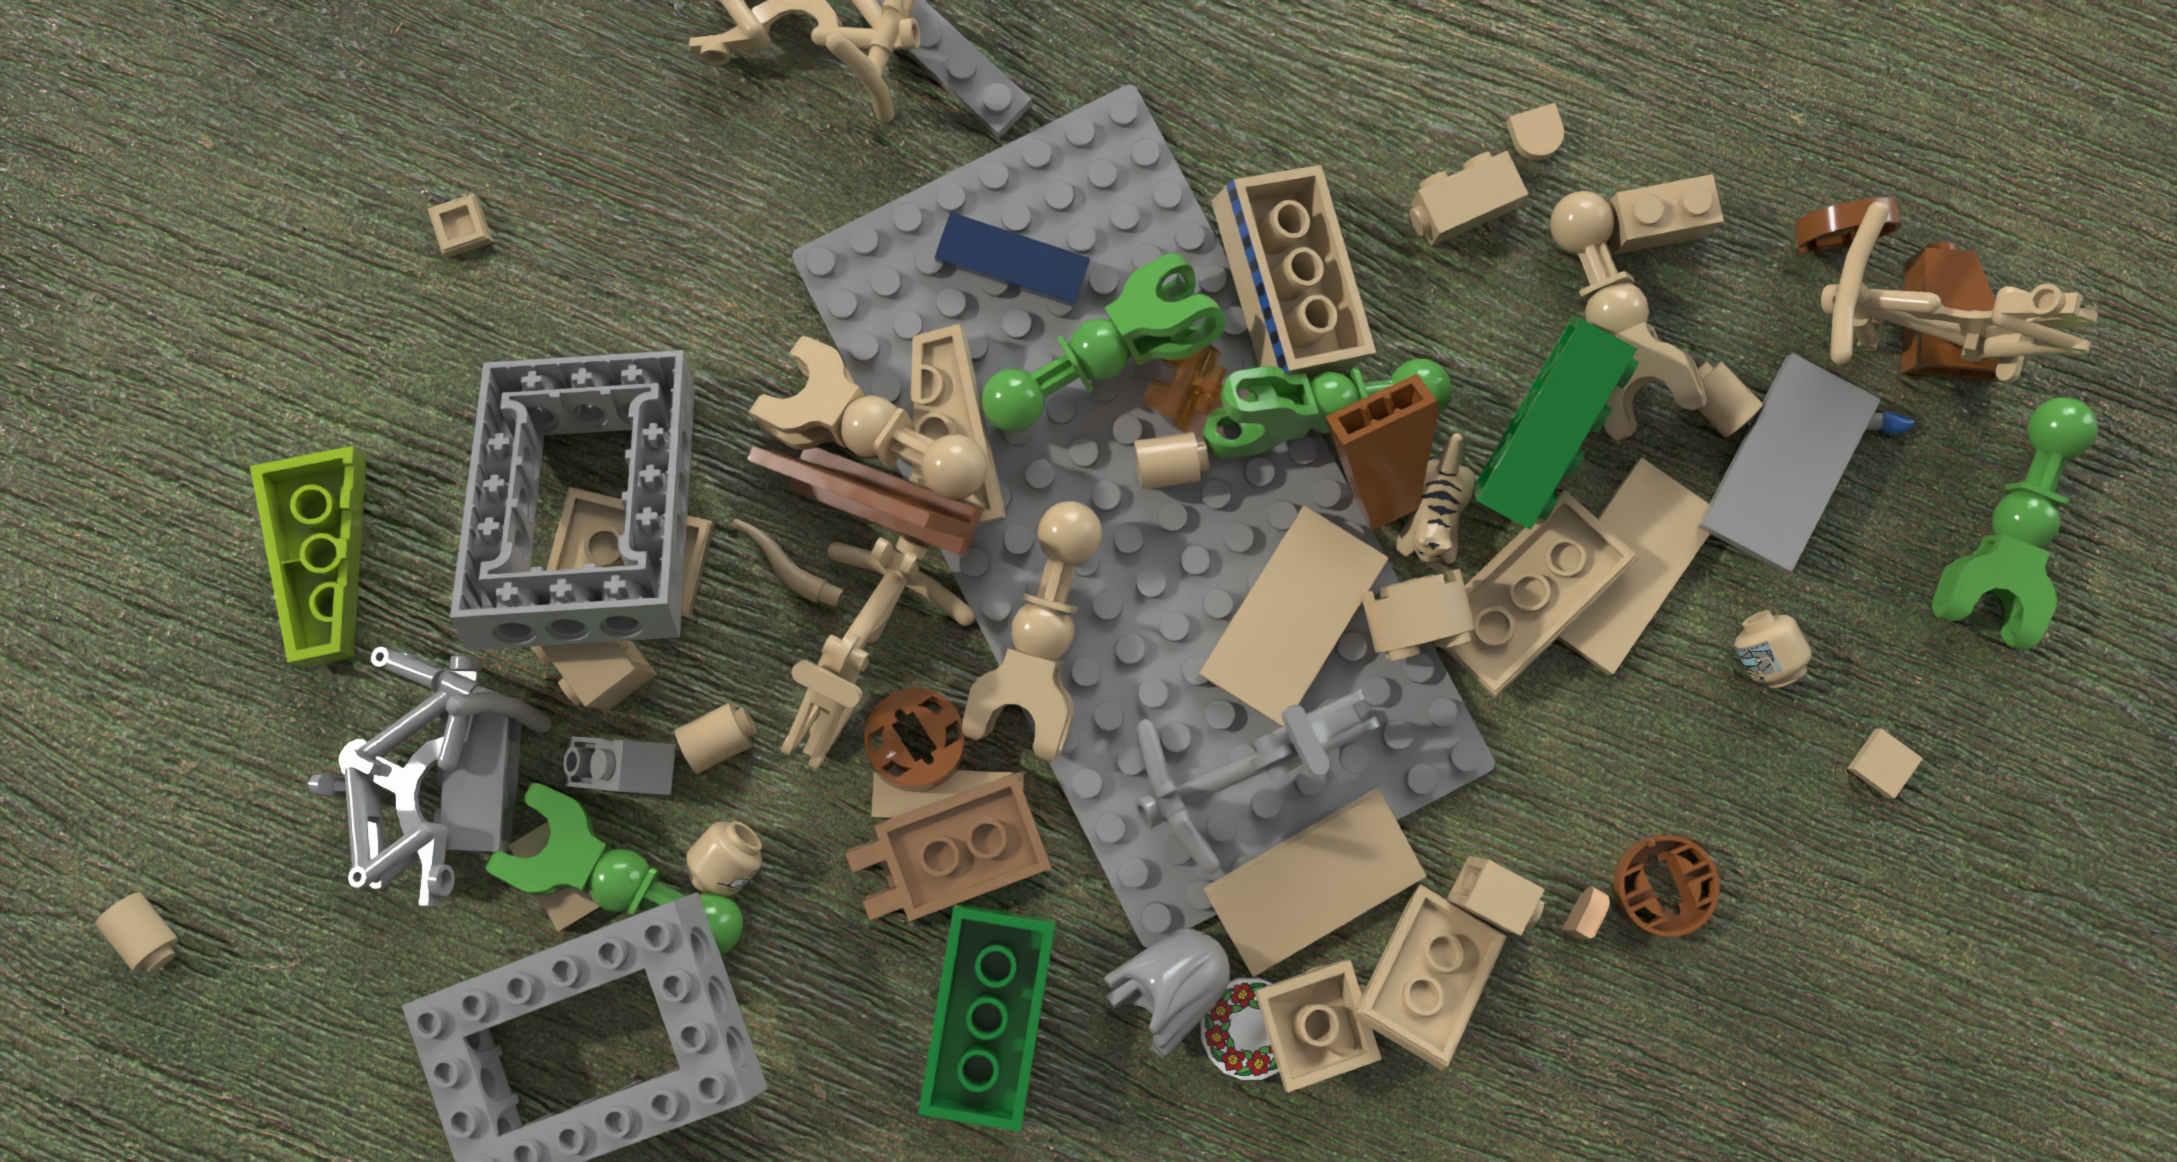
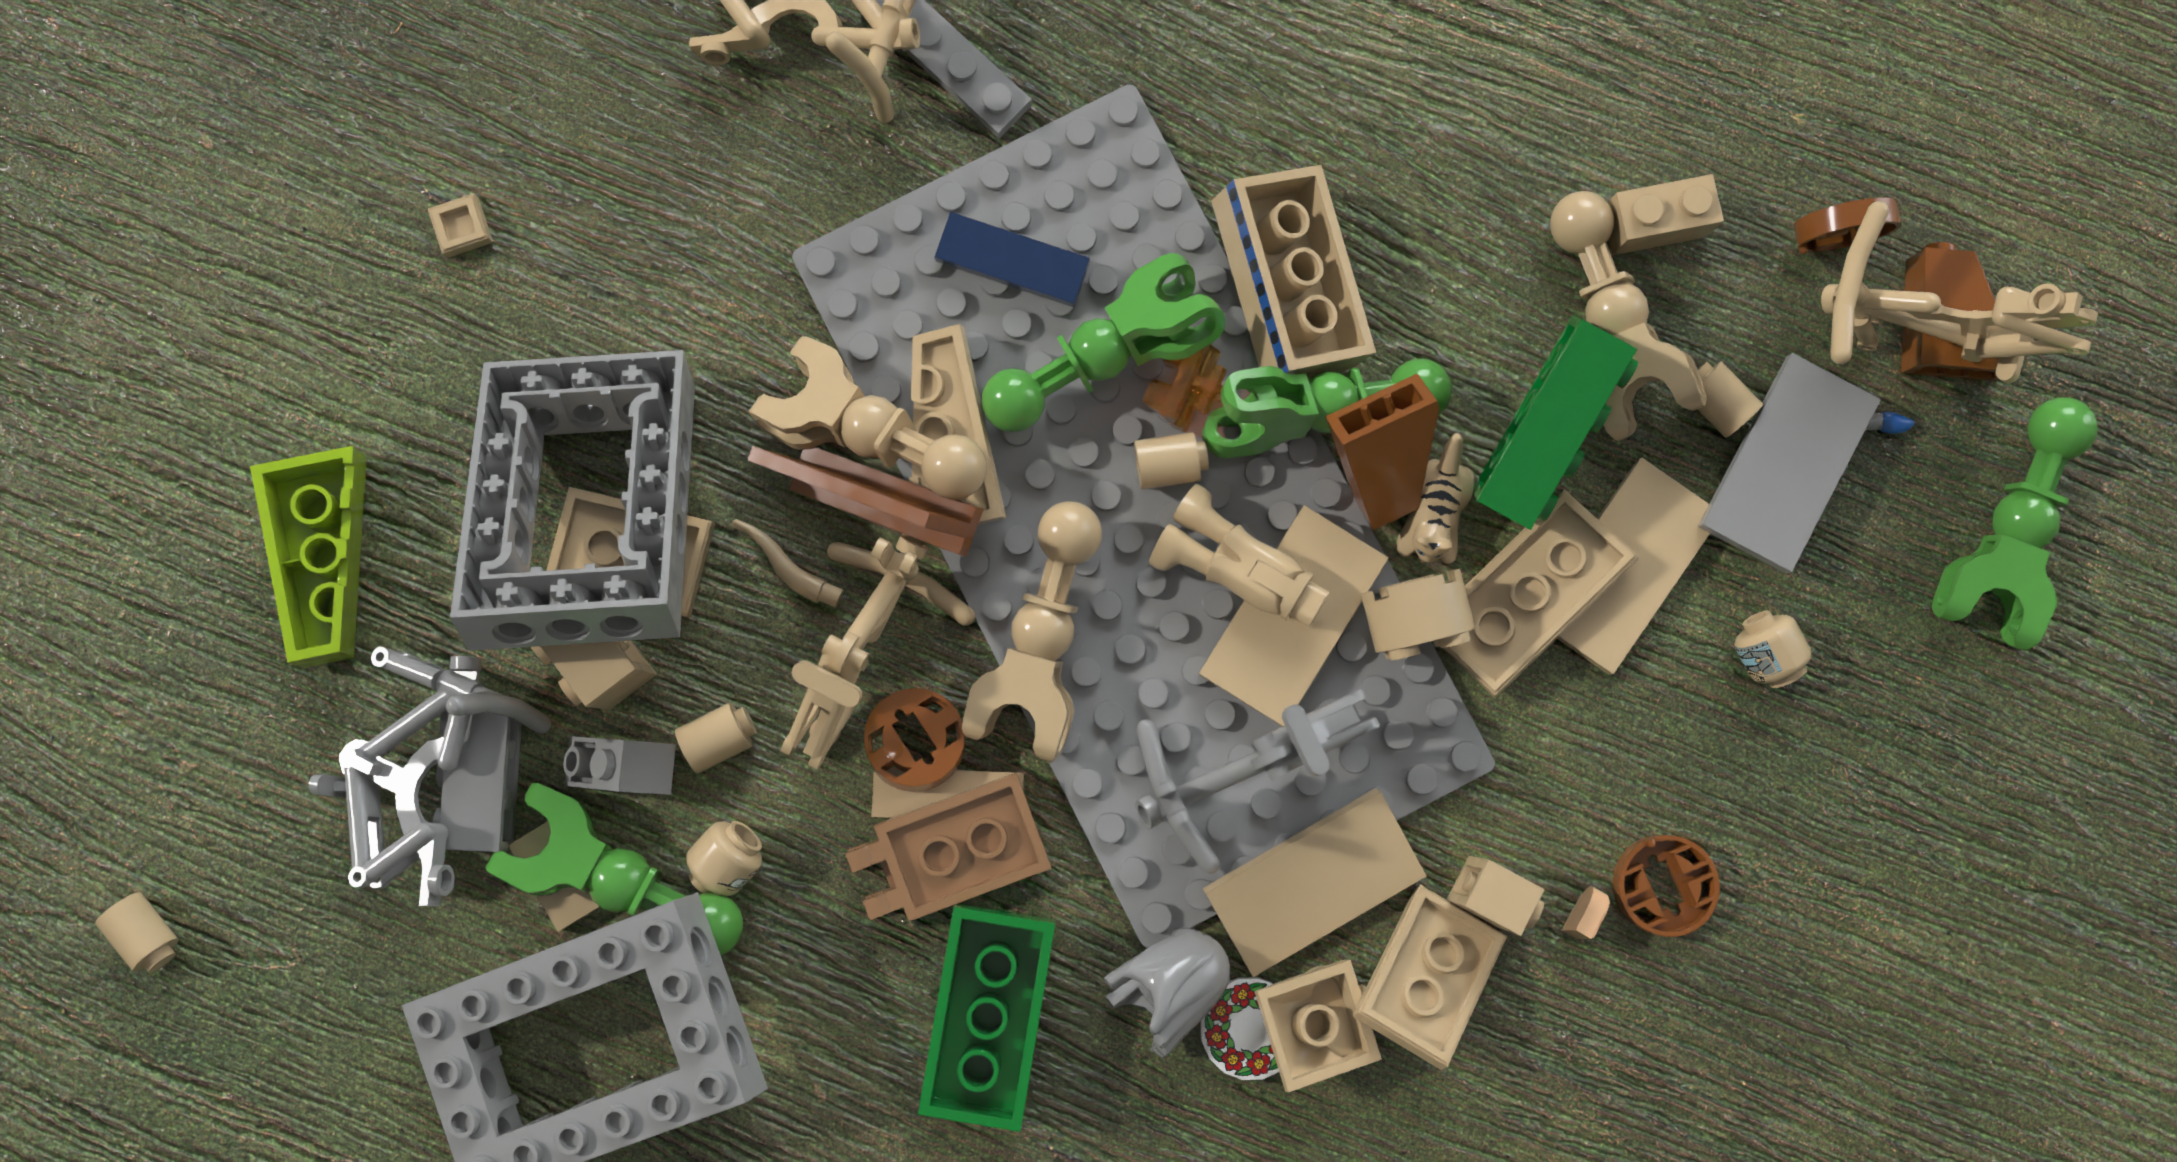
(1240, 563): none -> tan piece
(1467, 198): tan brick -> none
(1536, 132): tan tile -> none
(1884, 763): tan tile -> none

